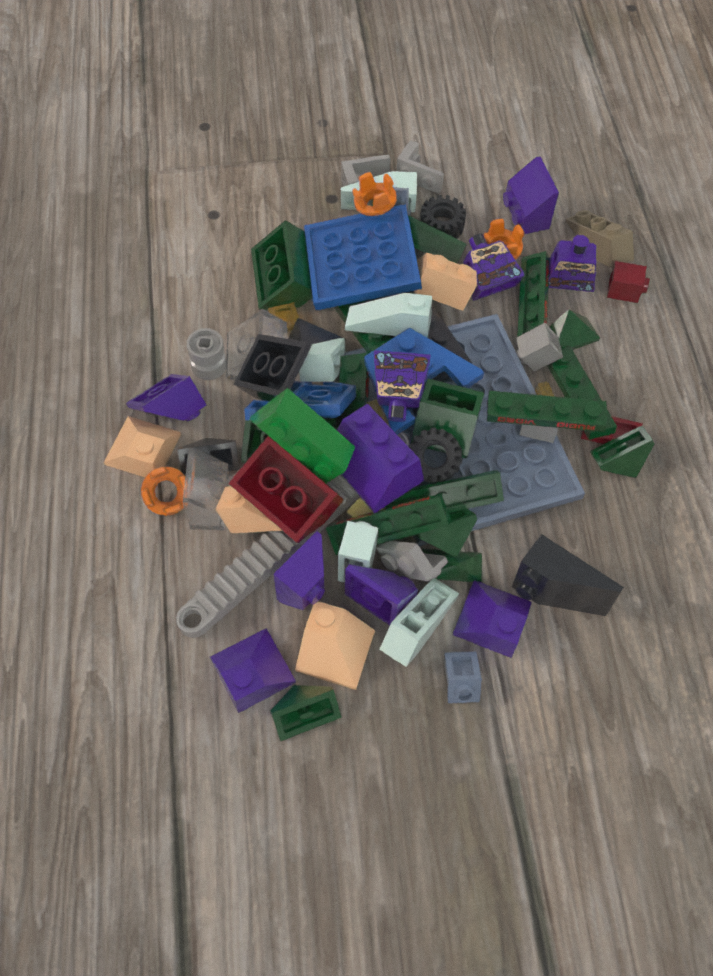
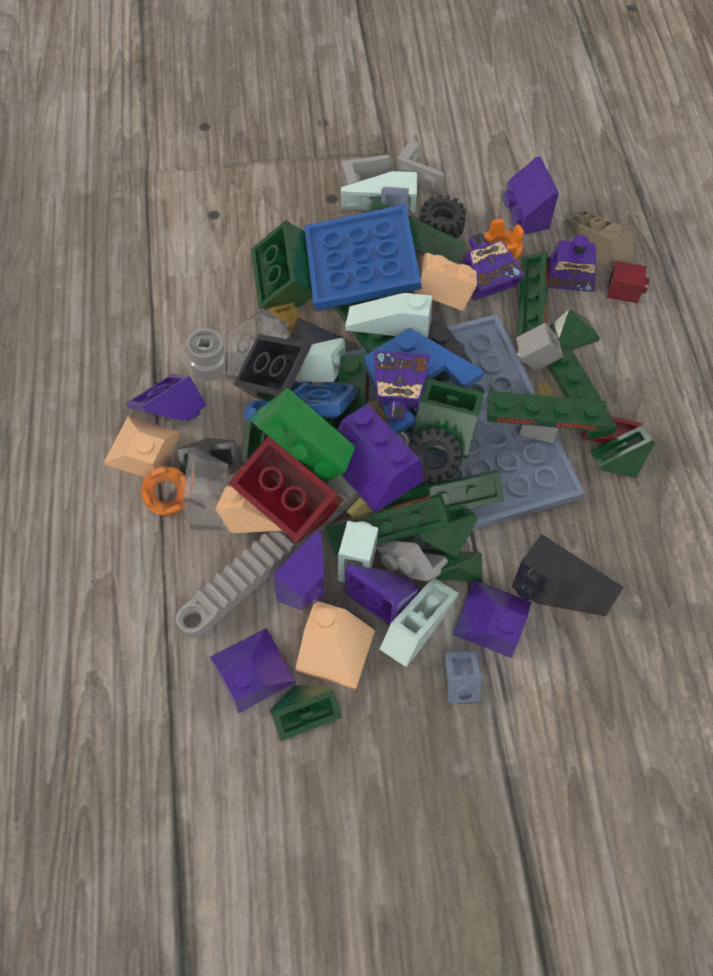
(383, 195): orange piece -> none

